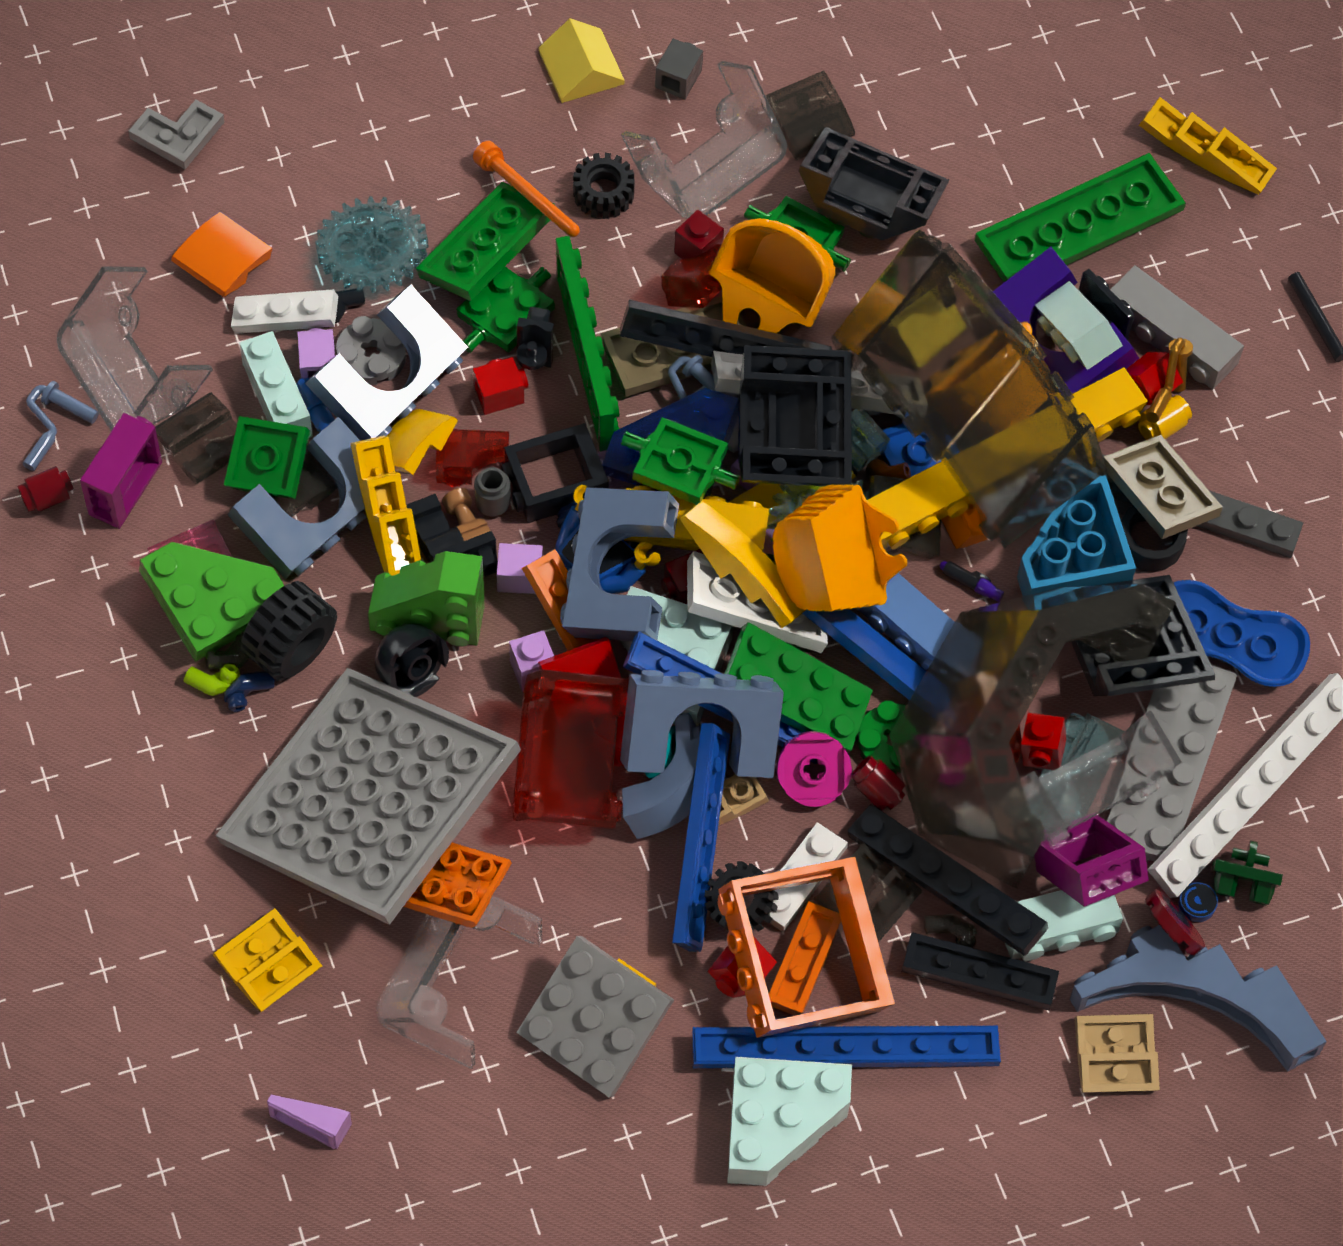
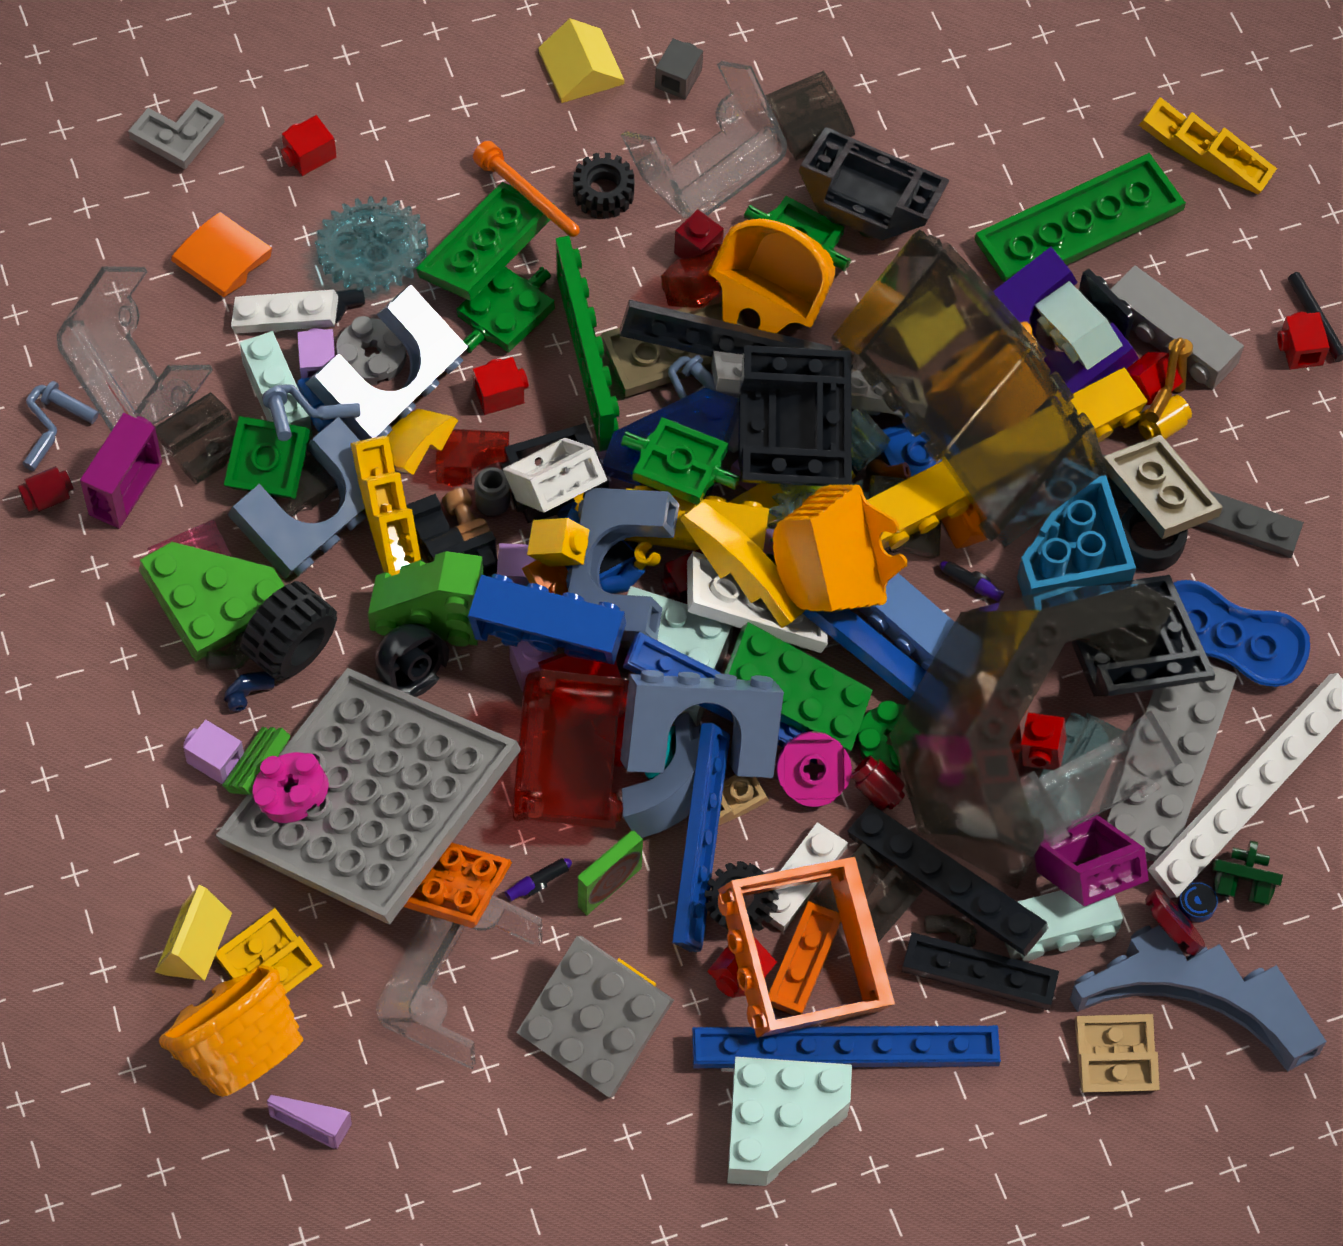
(194, 936): none -> light yellow slope
(212, 684): lime arm -> none
(212, 751): none -> lavender brick
(235, 1032): none -> light orange piece
(264, 745): none -> bright green tile
(276, 398): none -> sand blue piece
(282, 771): none -> dark pink plate
(308, 145): none -> red brick
(535, 339): black hips -> none
(538, 881): none -> piece
(546, 619): none -> blue wedge
(558, 542): none -> yellow brick
(564, 473): none -> white window
(609, 872): none -> bright green tile
(1303, 340): none -> red brick

